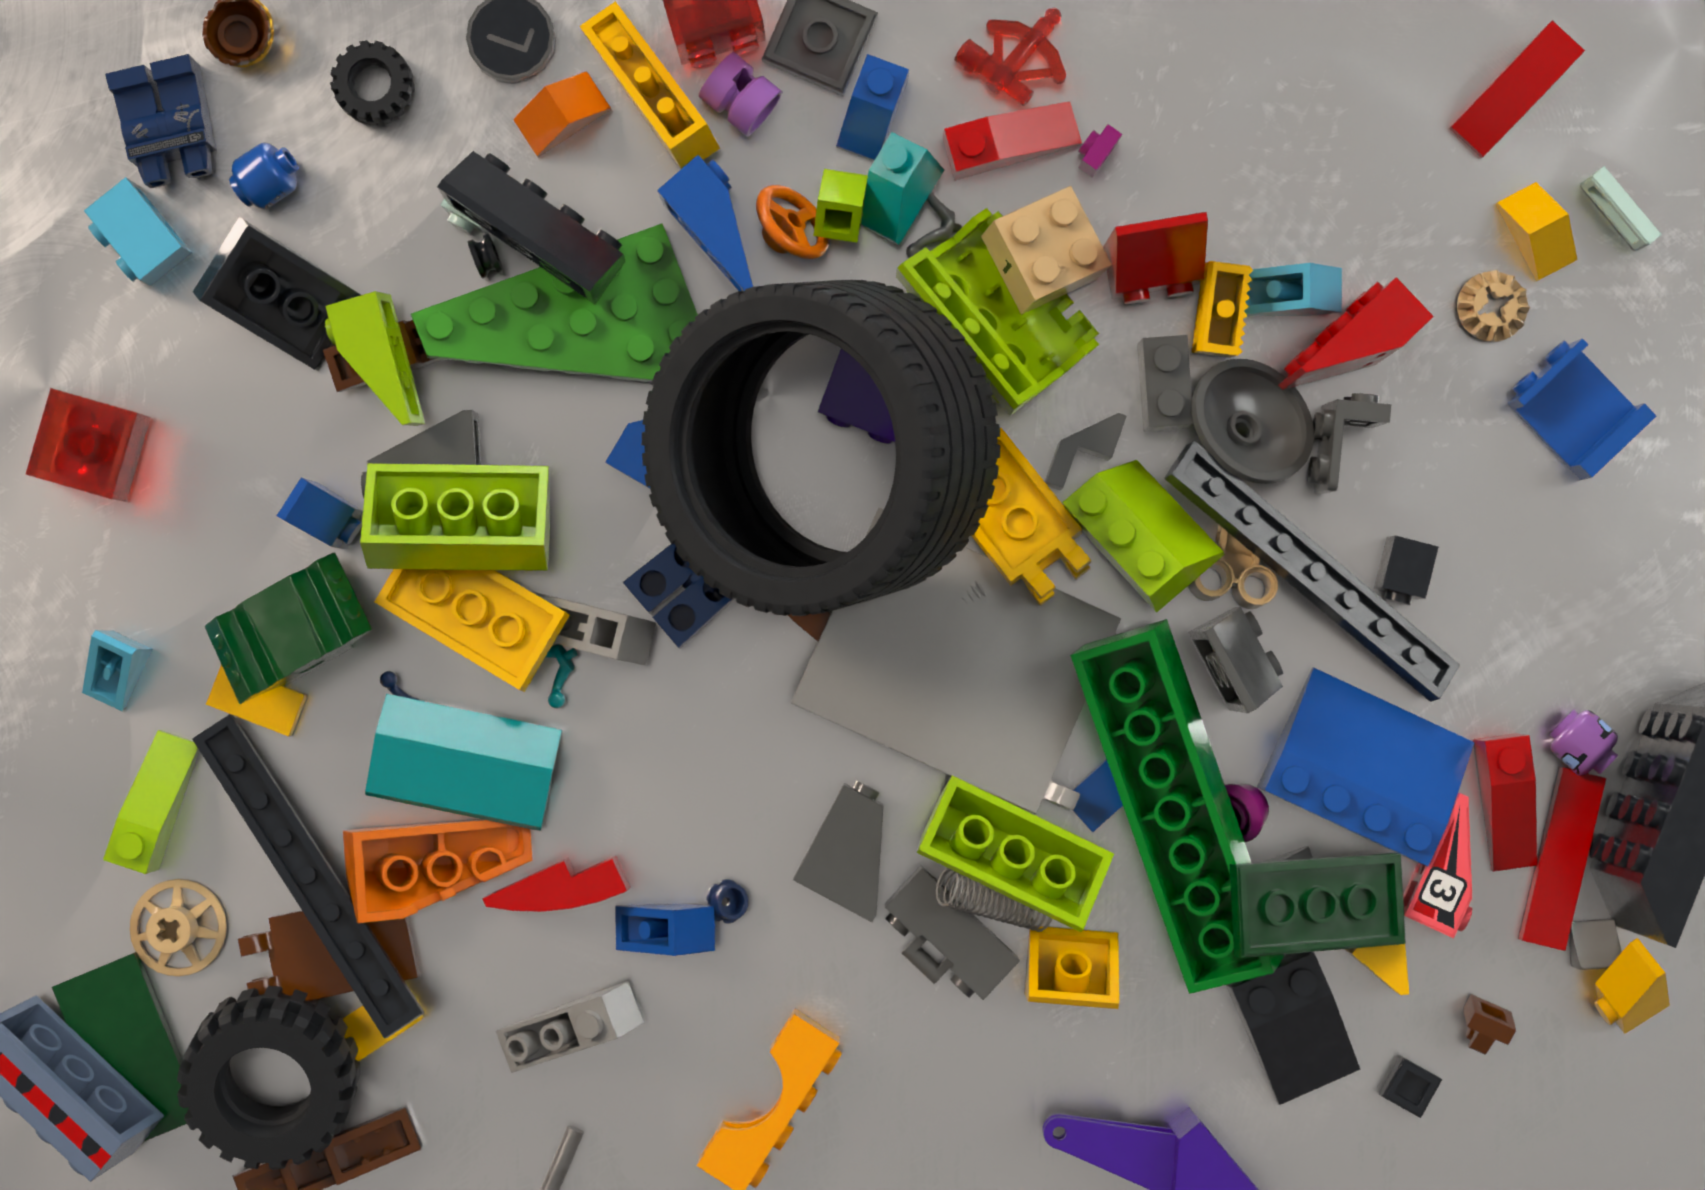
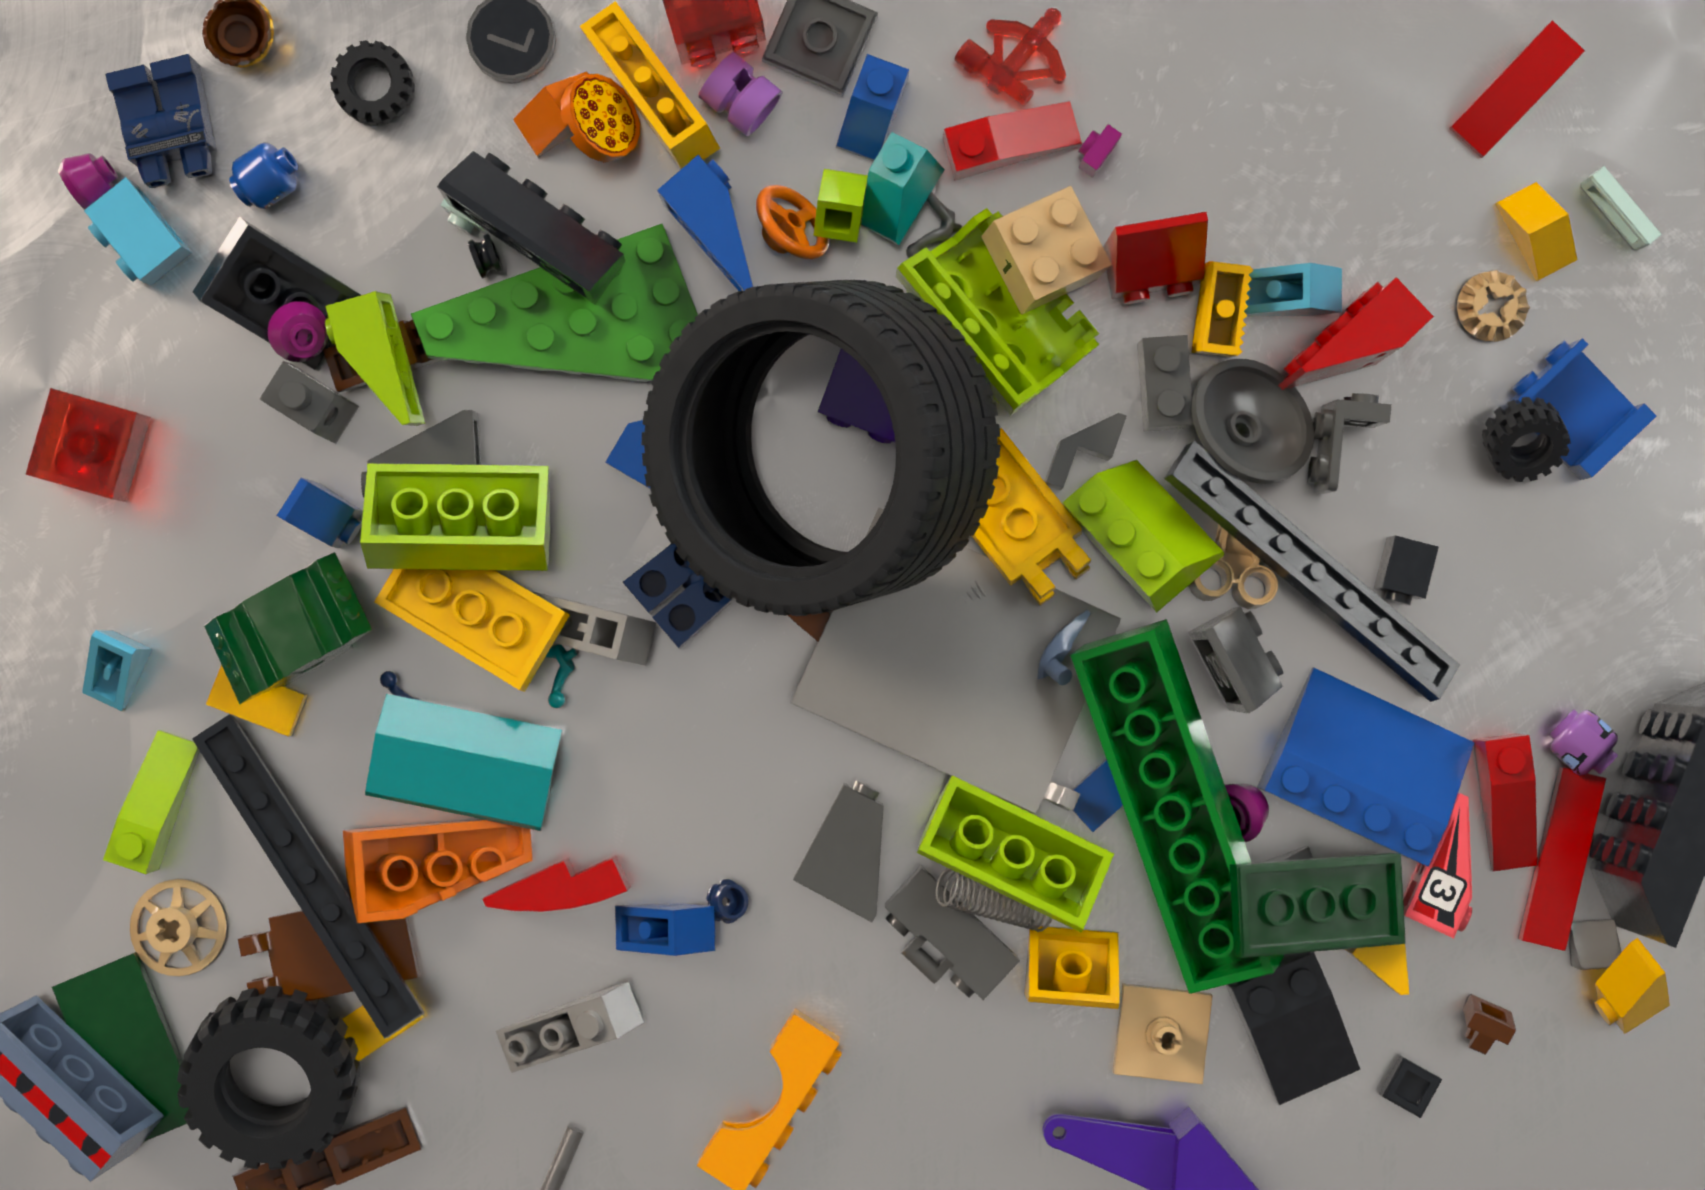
(87, 177): none -> magenta cone
(302, 320): none -> magenta cone
(308, 402): none -> dark grey torso
(600, 117): none -> tile
(1058, 648): none -> sand blue bar
(1162, 1033): none -> tan tile
(1537, 455): none -> black tyre

